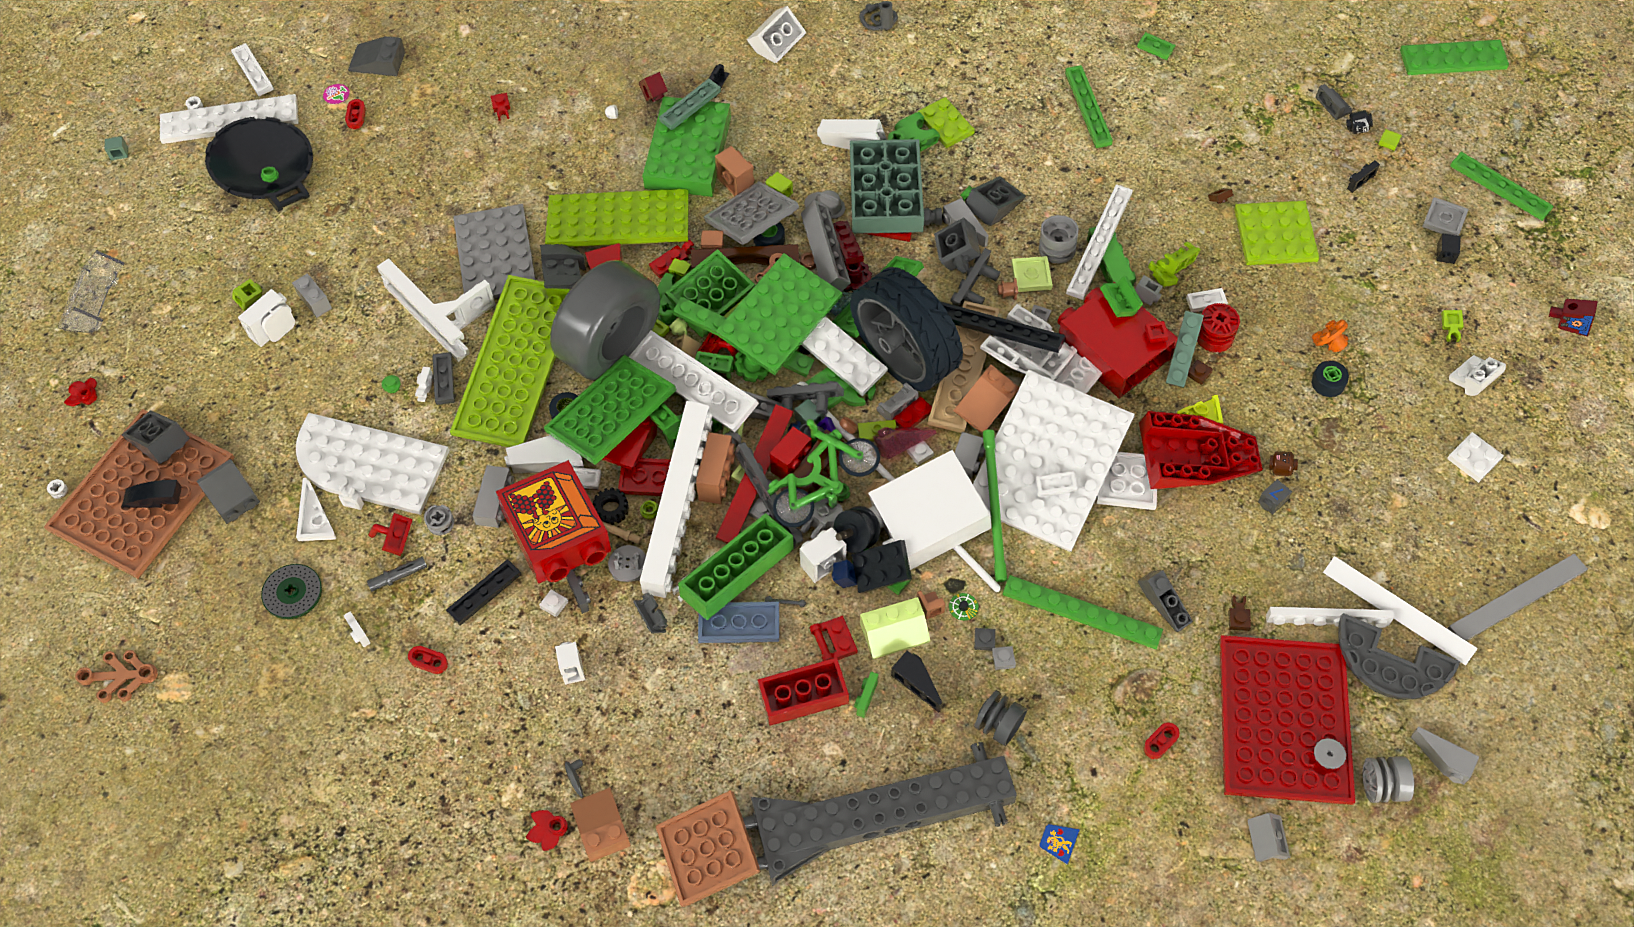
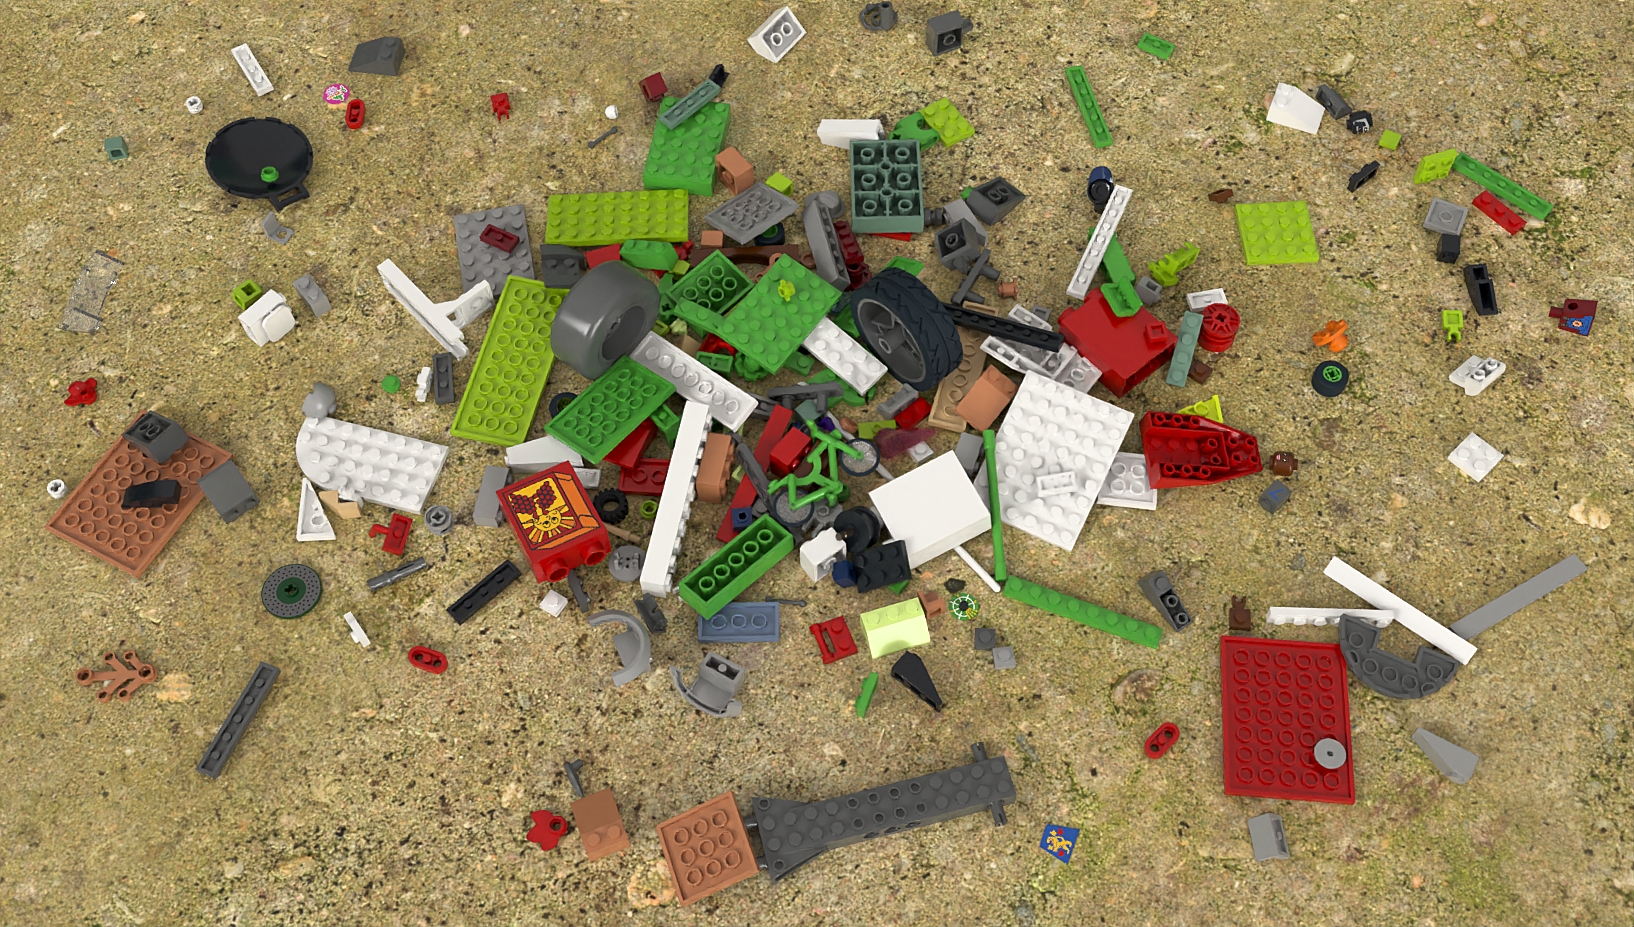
(209, 120): white plate -> none
(238, 720): none -> dark grey plate
(272, 229): none -> light grey bracket
(319, 402): none -> light grey cylinder
(343, 510): none -> tan slope
(499, 238): none -> dark red plate
(570, 662): white brick -> none
(591, 144): none -> dark grey hinge
(632, 645): none -> light grey piece
(649, 254): none -> bright green brick
(713, 687): none -> light grey piece
(739, 524): none -> dark blue plate
(786, 289): none -> lime plate
(803, 691): red brick -> none
(946, 32): none -> dark grey hinge
(1003, 719): dark grey wheel -> none
(1032, 273): yellowish green plate -> none
(1058, 238): light grey wheel -> none
(1100, 187): none -> black hair
(1295, 109): none -> white slope
(1388, 779): light grey wheel -> none
(1434, 166): none -> lime plate
(1454, 57): bright green plate -> none
(1480, 289): none -> black slope
(1499, 212): none -> red plate

